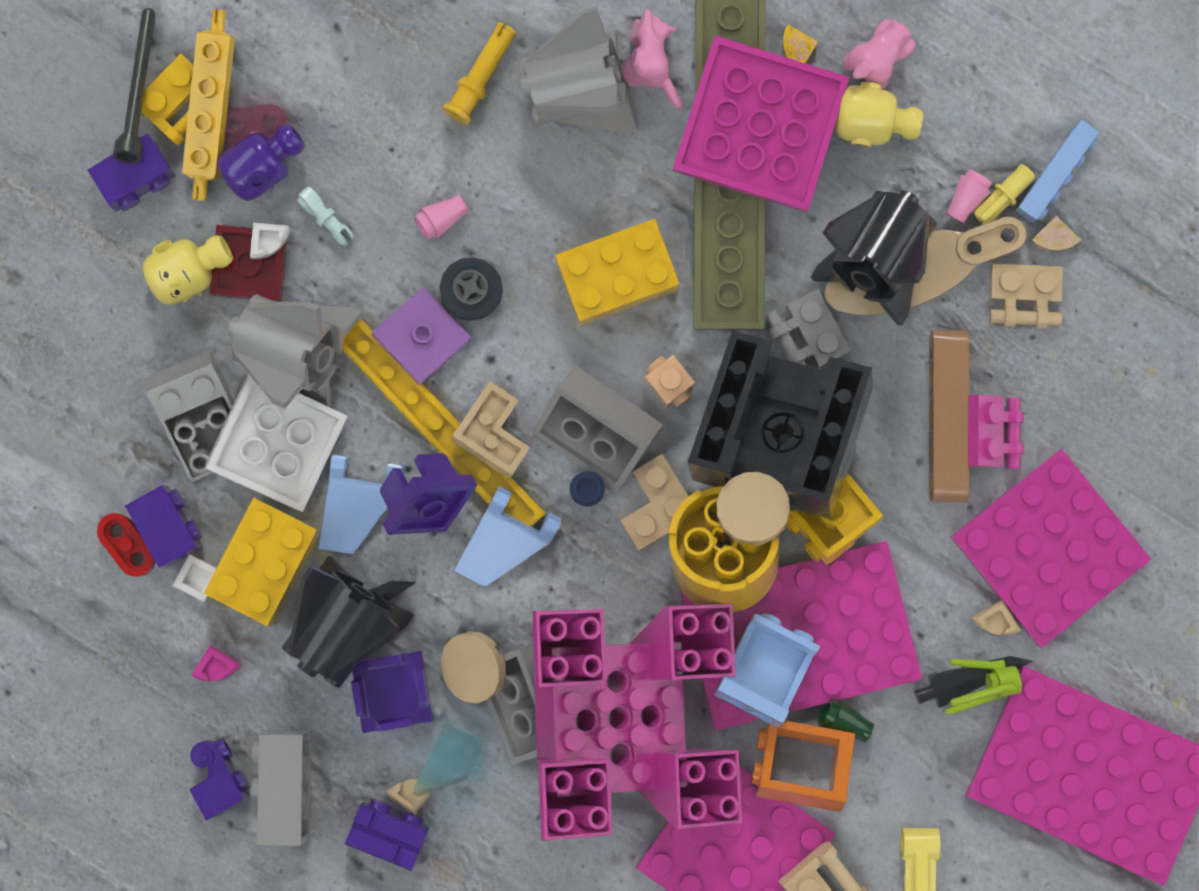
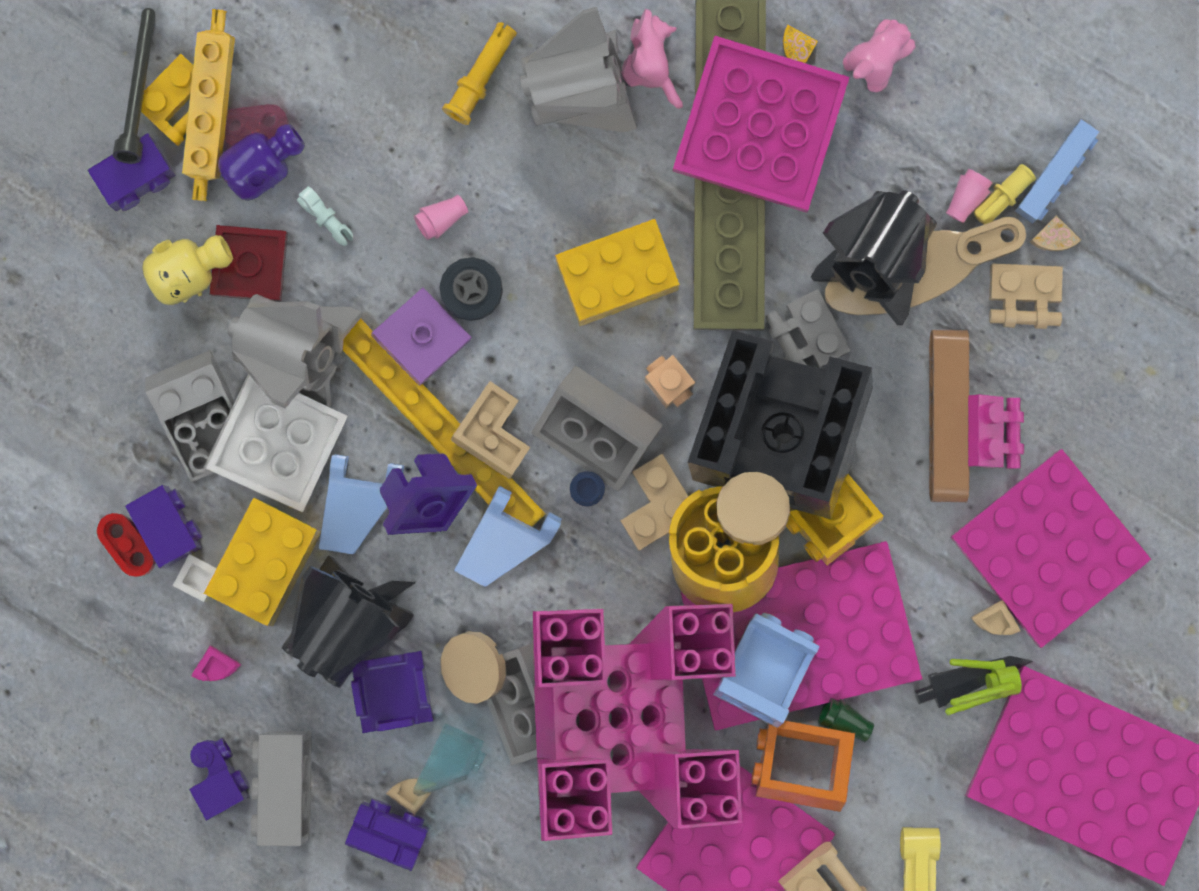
(267, 239): white tile -> none
(872, 115): light yellow piece -> none

